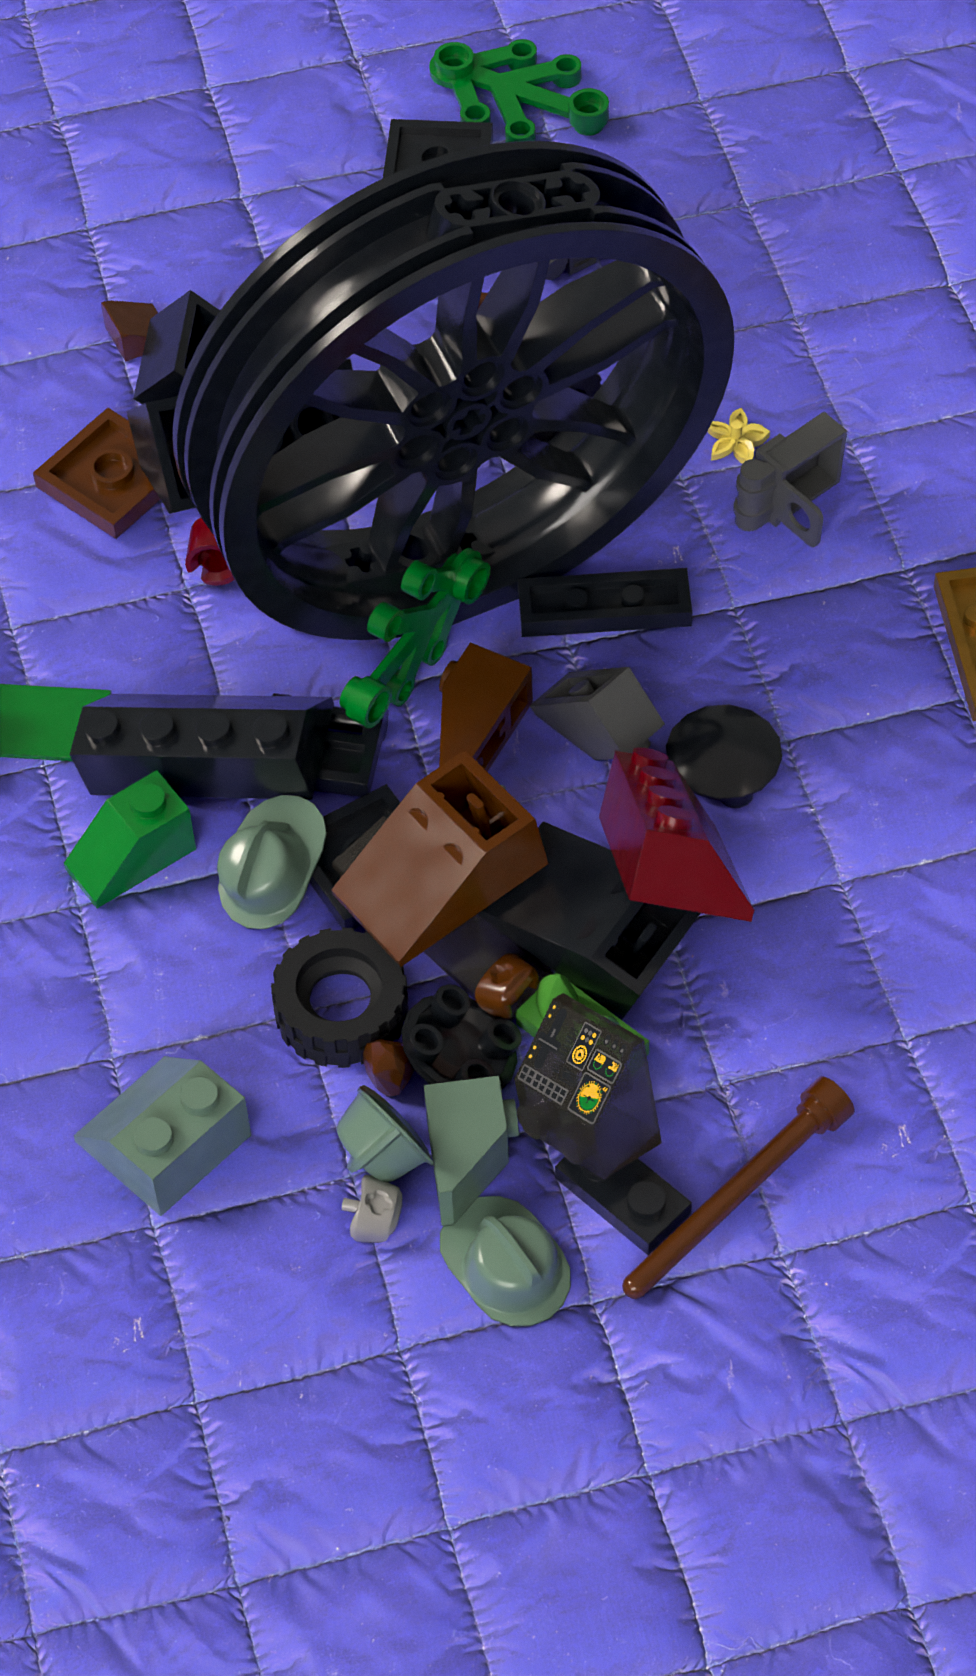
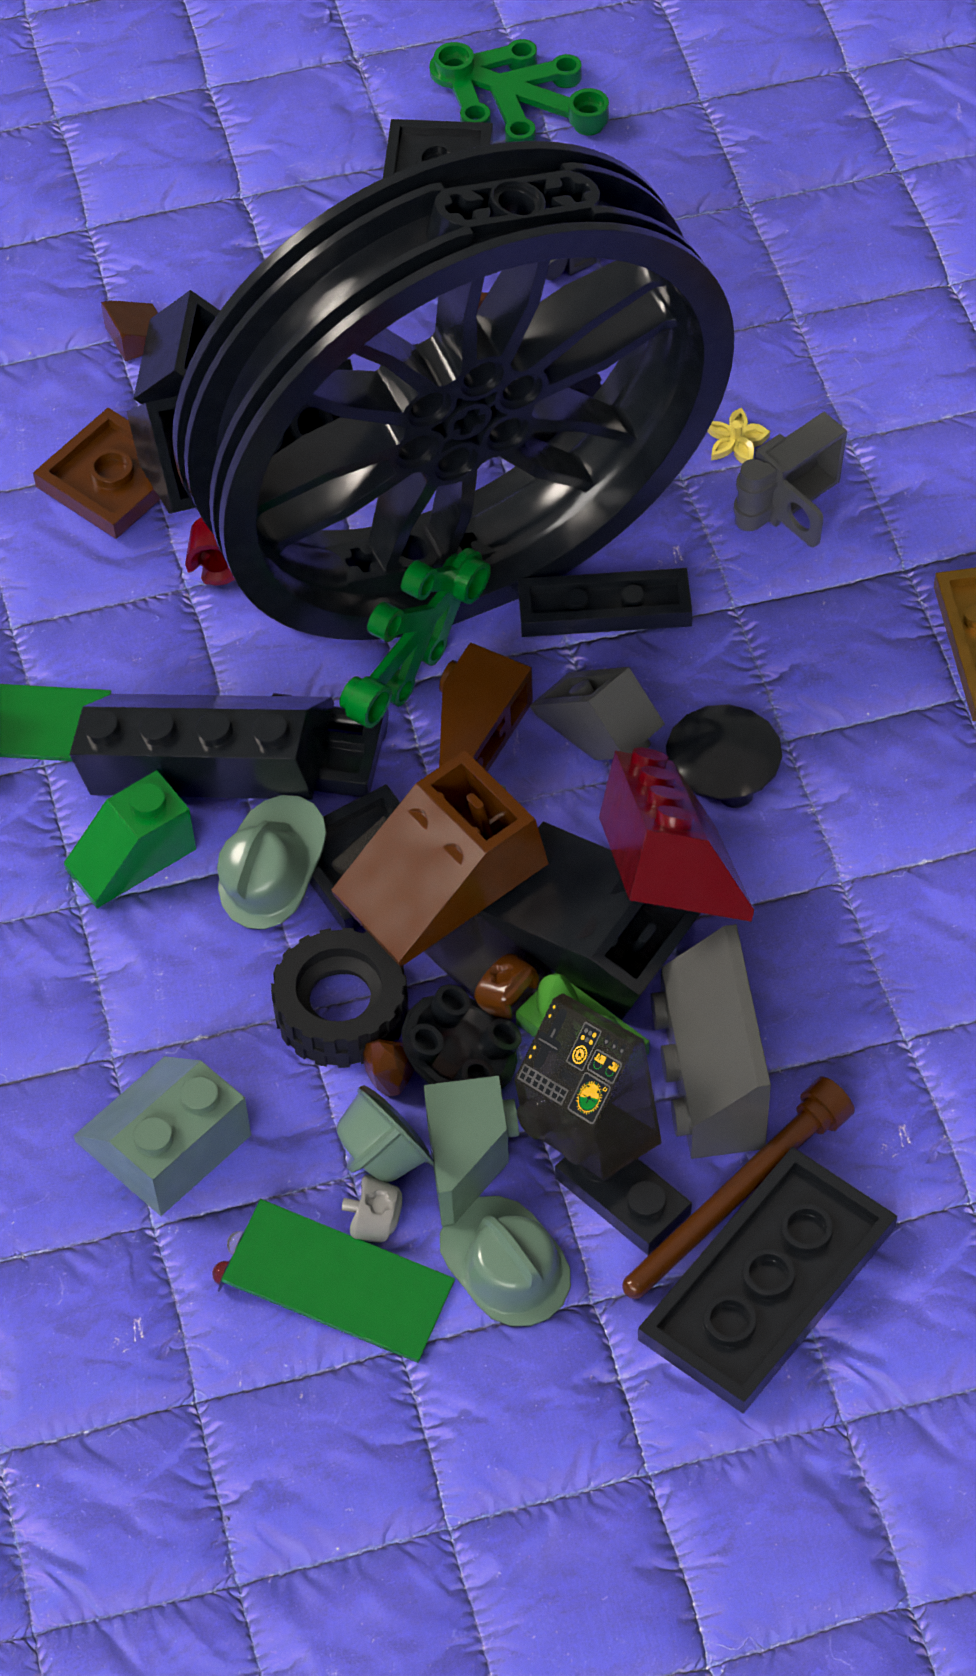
(335, 1280): none -> green piece
(713, 1048): none -> dark grey slope
(767, 1279): none -> black plate

